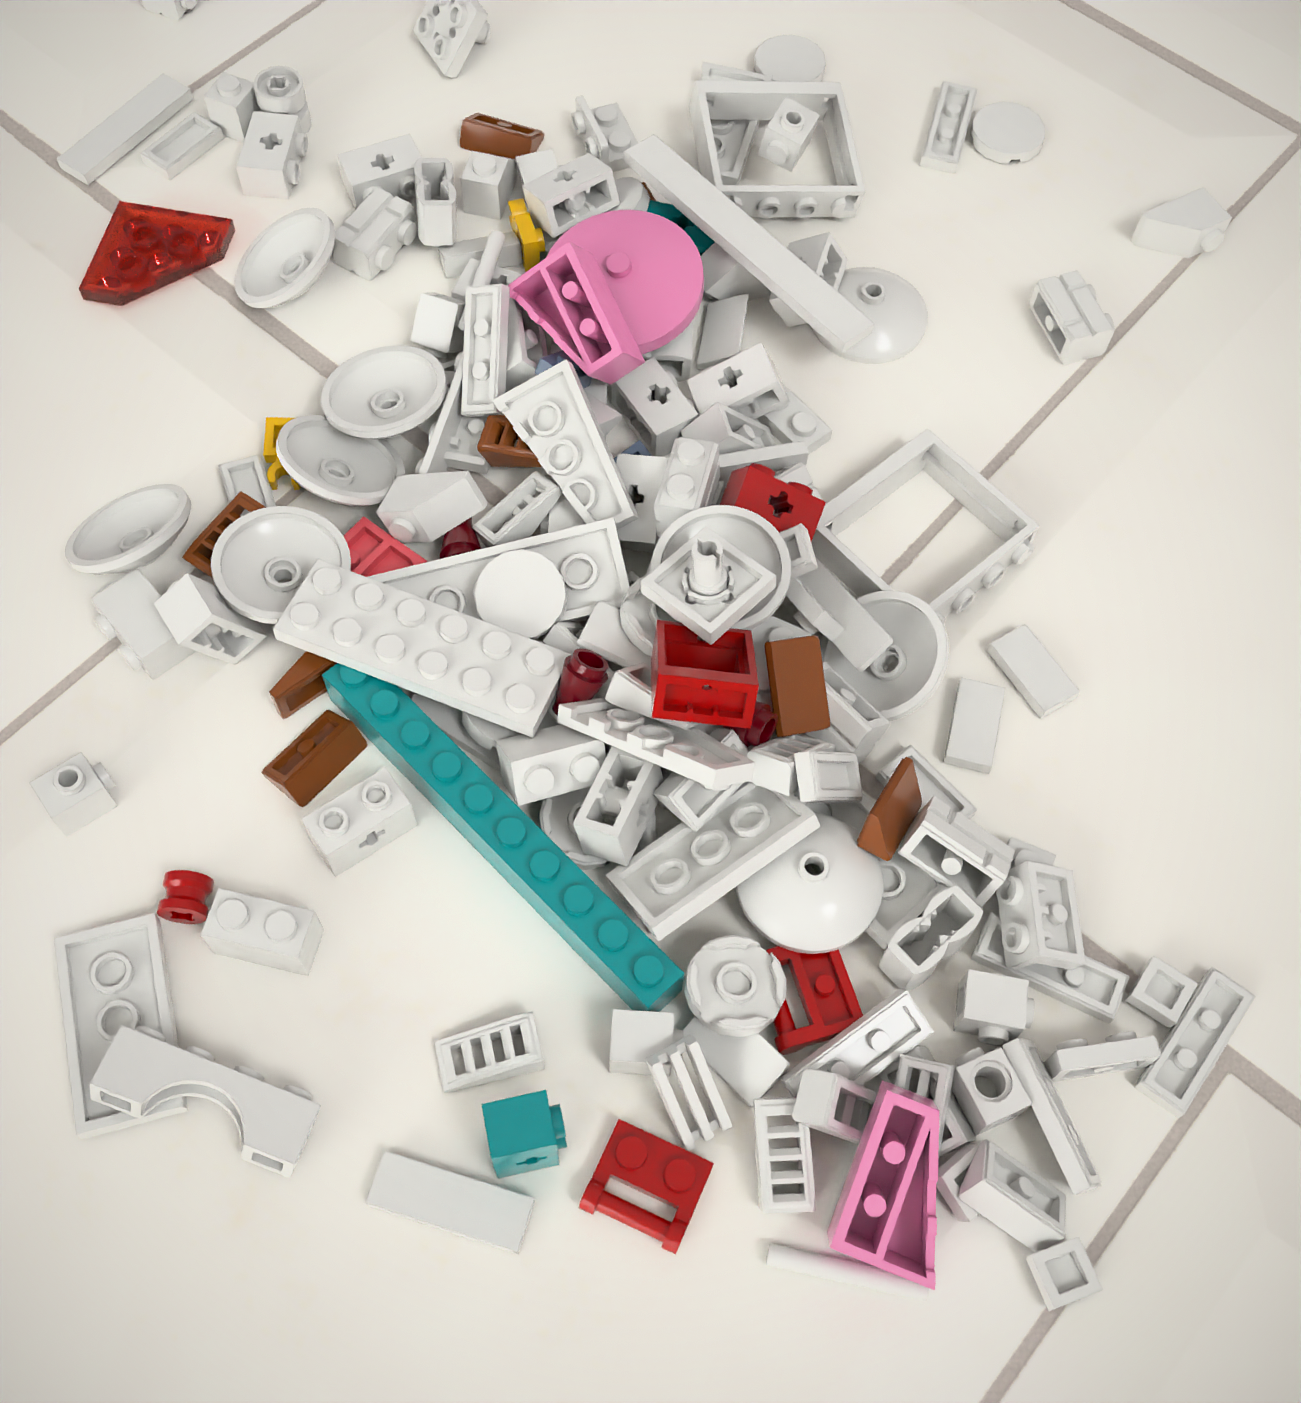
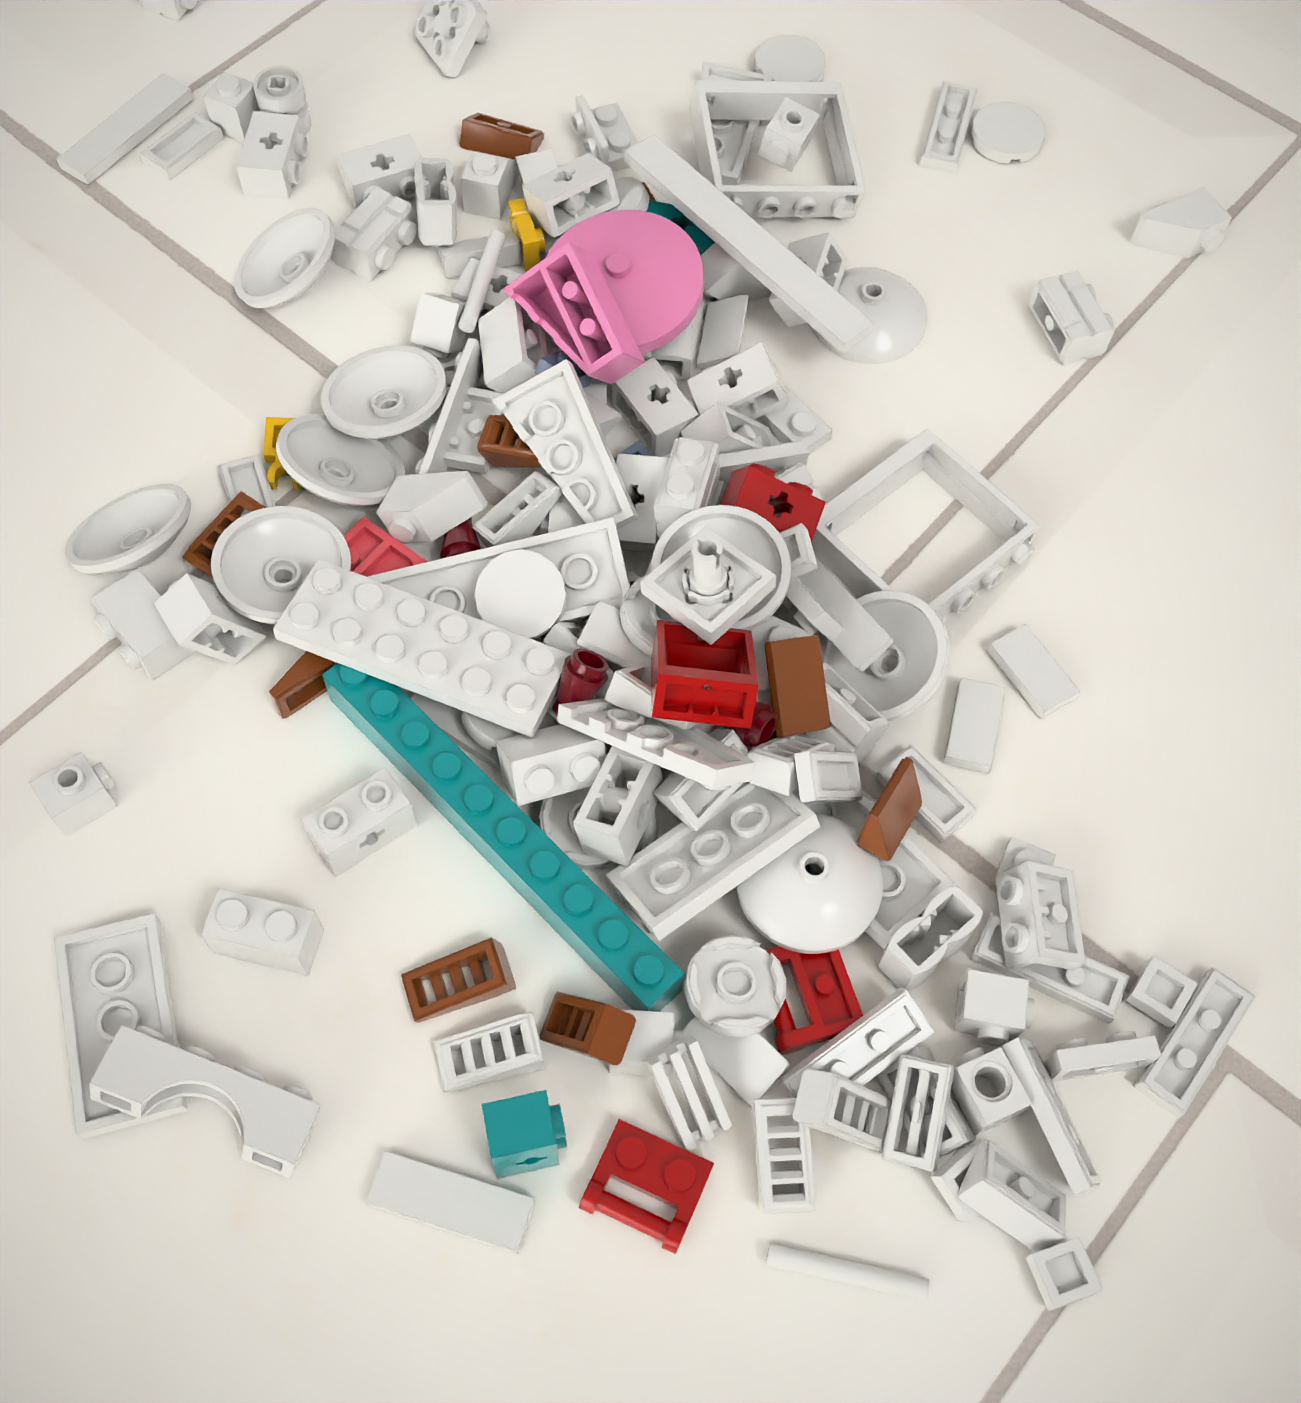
(151, 249): clear red plate -> none
(185, 897): red wheel -> none
(315, 757): dark orange slope -> none
(483, 990): none -> dark orange slope
(484, 348): white tile -> none
(588, 1028): none -> dark orange slope
(891, 1189): bright pink wedge -> none
(957, 851): white brick -> none

